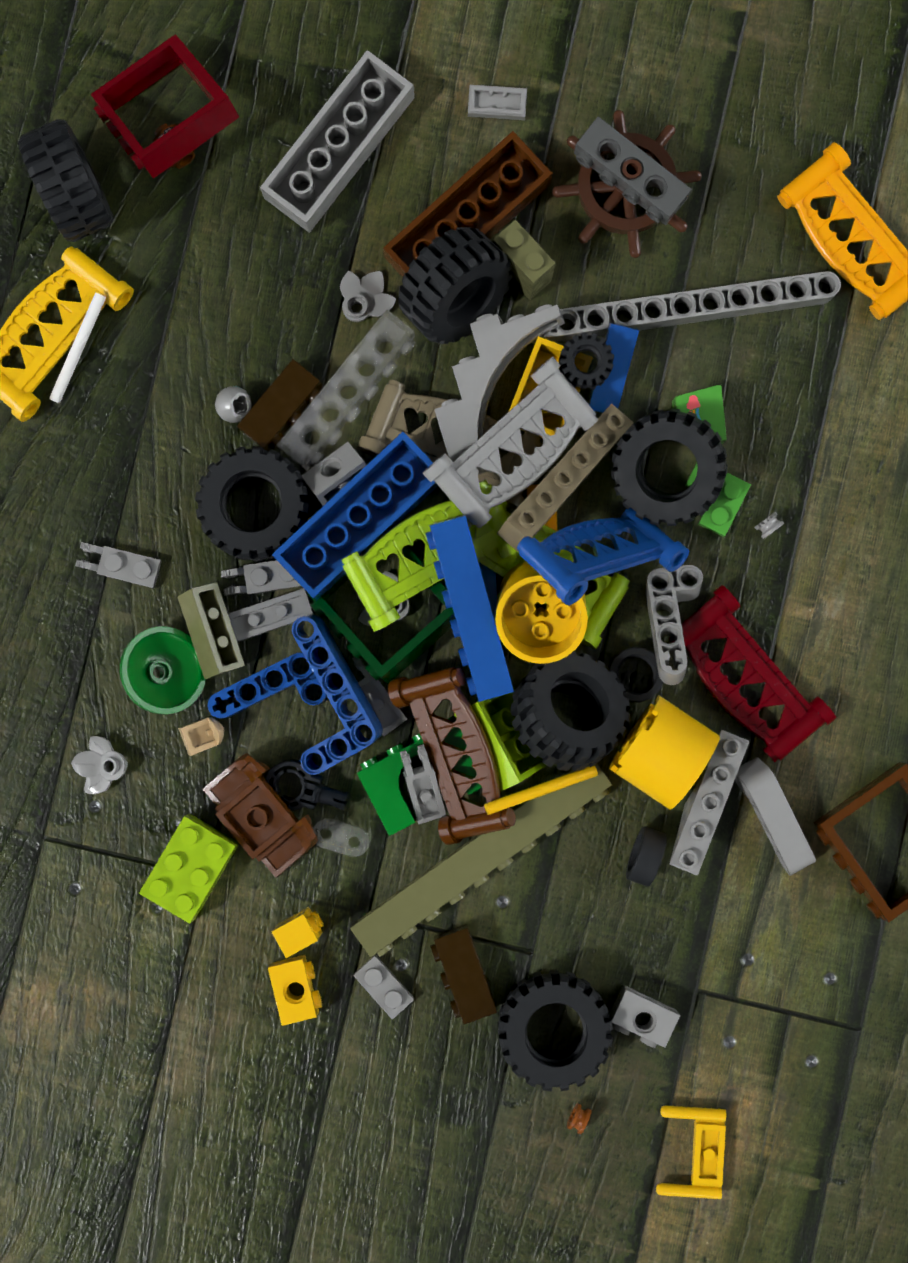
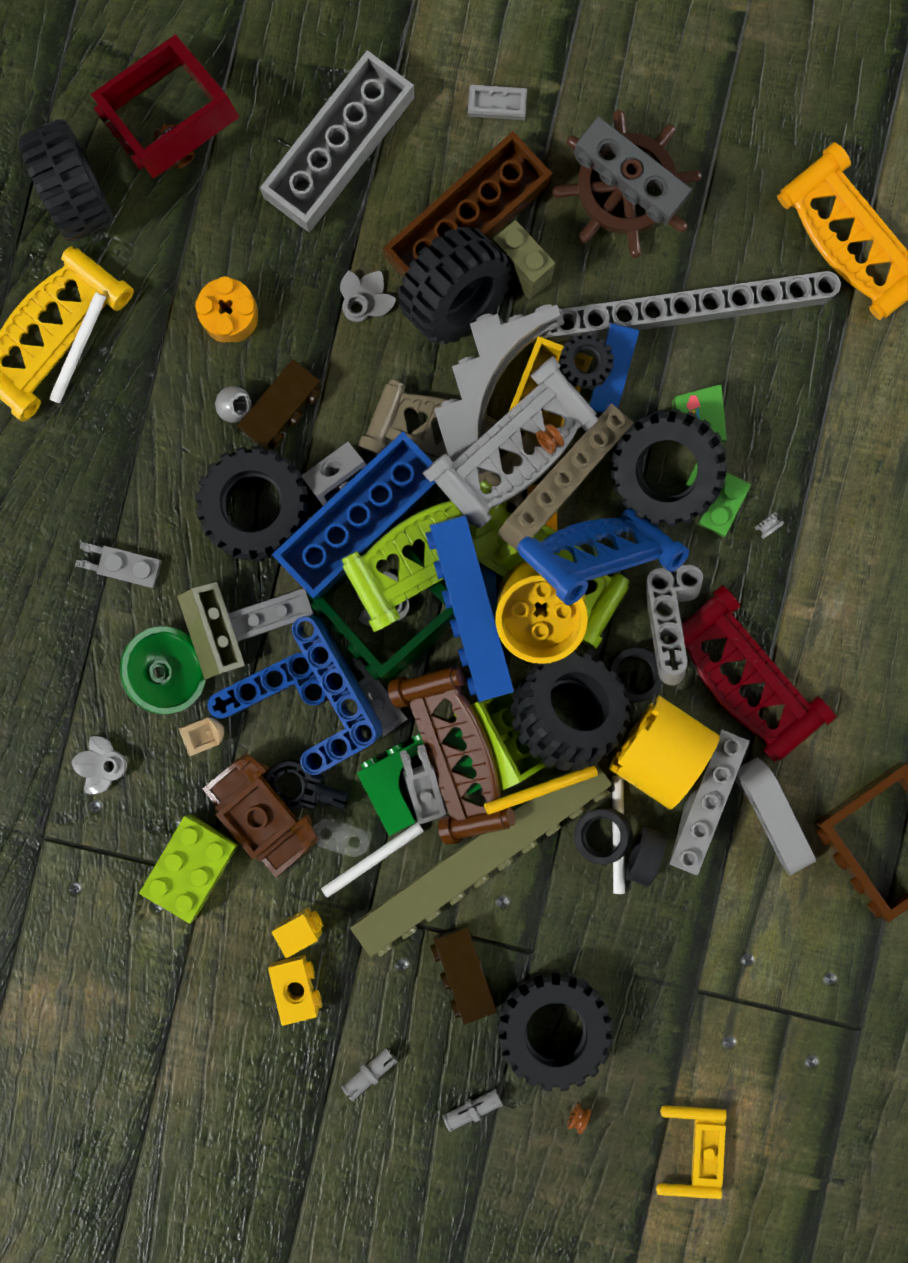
(227, 294): none -> light orange brick
(260, 578): light grey hinge -> none
(369, 1074): none -> light grey pin
(371, 860): none -> white bar
(383, 986): light grey plate -> none
(386, 329): clear brick -> none
(472, 1110): none -> light grey pin
(550, 439): none -> dark orange bush
(587, 851): none -> black tyre
(618, 804): none -> white bar
(661, 1022): light grey brick -> none

